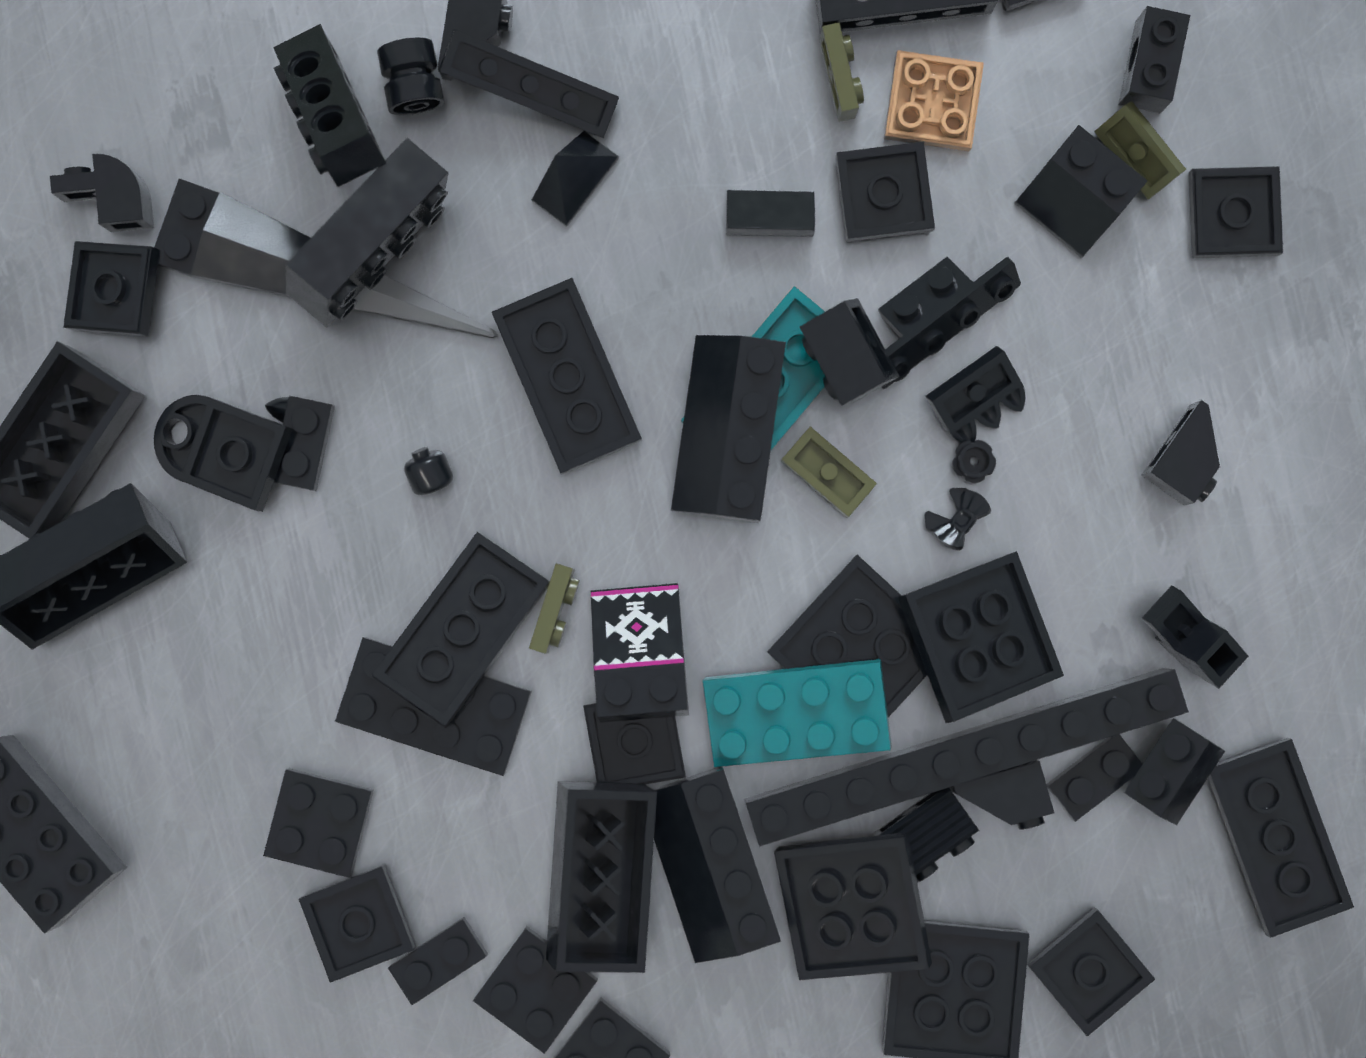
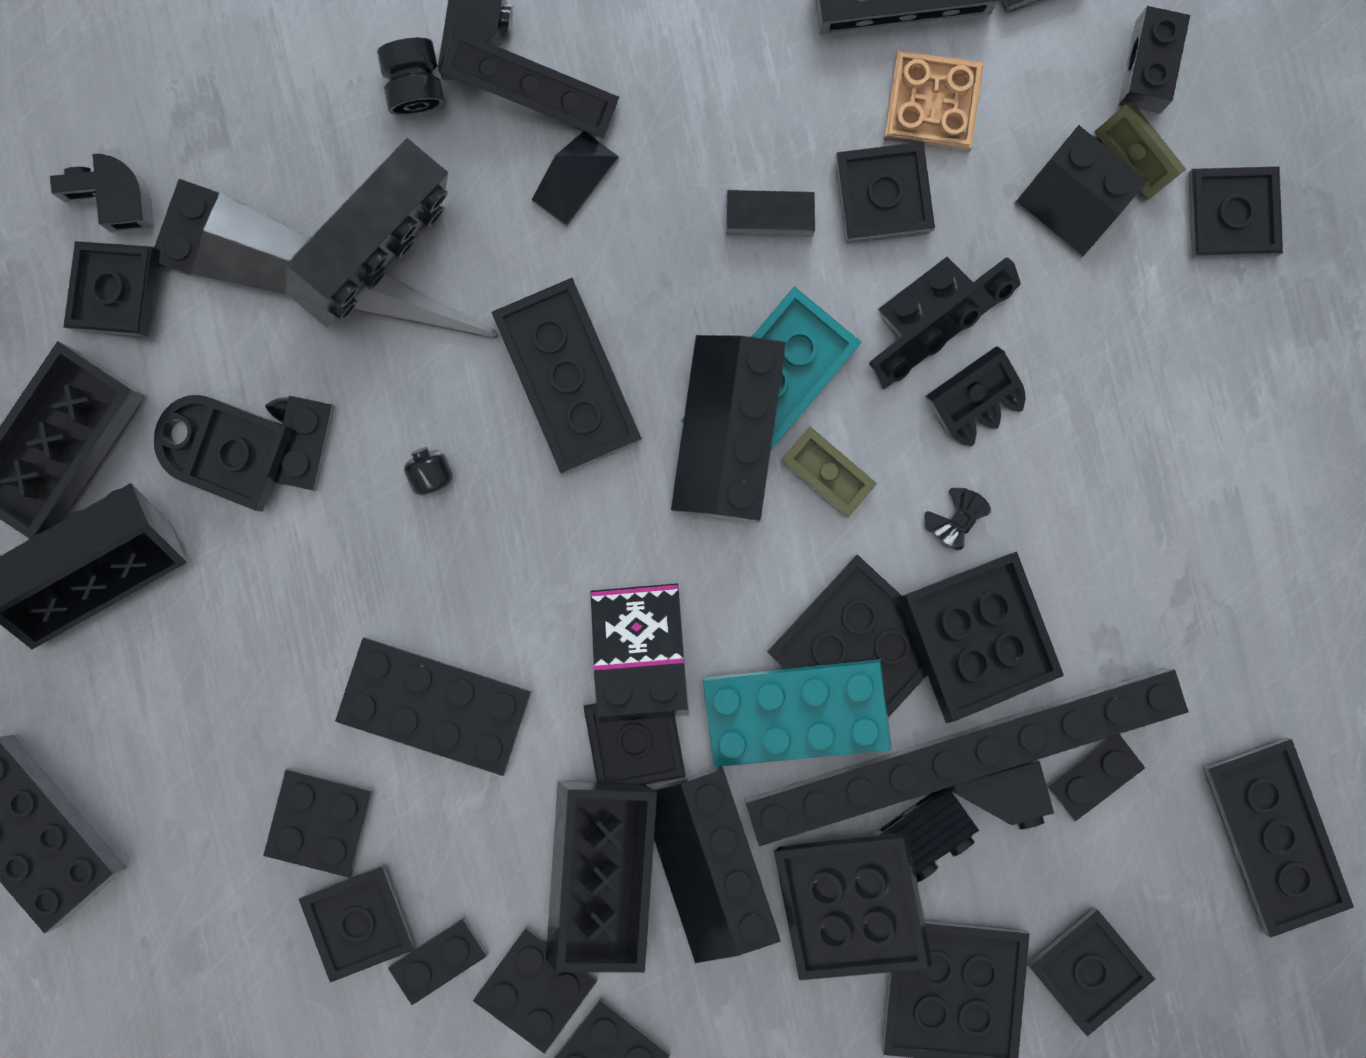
(328, 107): black brick -> none
(461, 629): black plate -> none
(549, 627): olive plate -> none
(837, 54): olive plate -> none
(848, 352): black brick -> none
(980, 450): black plate -> none
(1174, 772): black brick -> none
(1187, 458): black slope -> none
(1193, 639): black brick -> none

